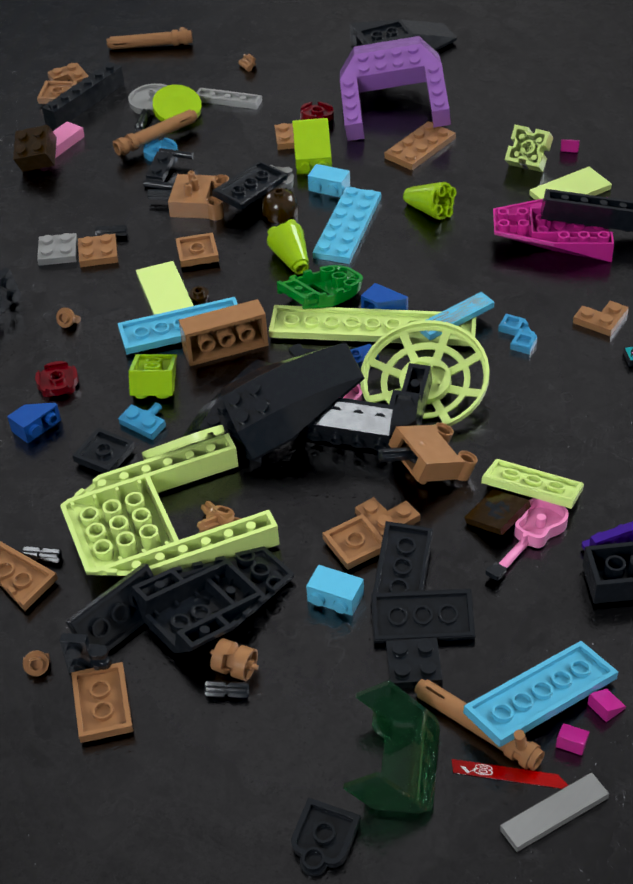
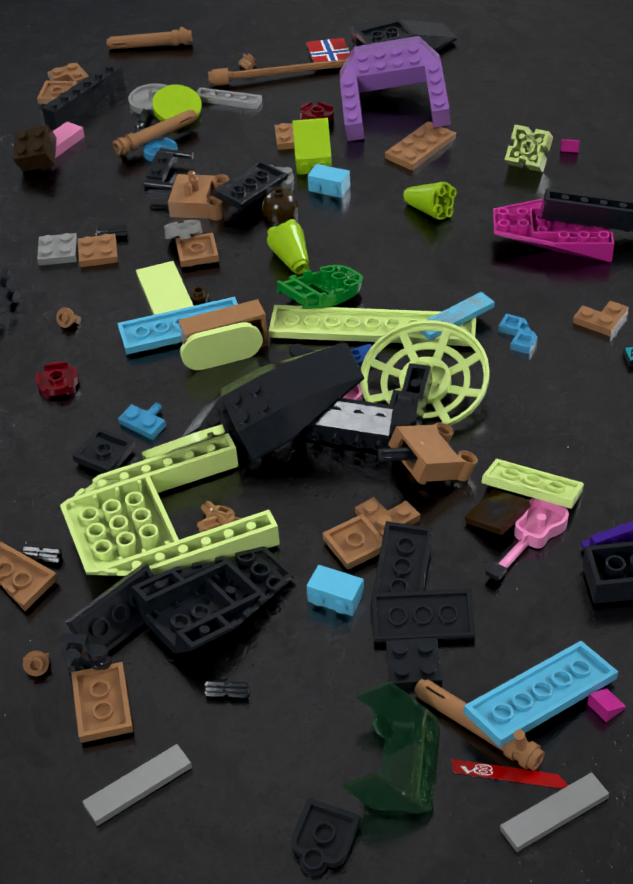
(33, 420): blue slope -> none
(136, 784): none -> light grey tile
(152, 375): lime slope -> none
(183, 230): none -> light grey plate
(221, 346): none -> yellowish green tile
(237, 660): medium nougat wheel -> none
(324, 54): none -> medium nougat flag
(347, 225): medium azure plate -> none
(383, 298): blue slope -> none
(572, 739): dark pink slope -> none
(582, 181): yellowish green tile -> none

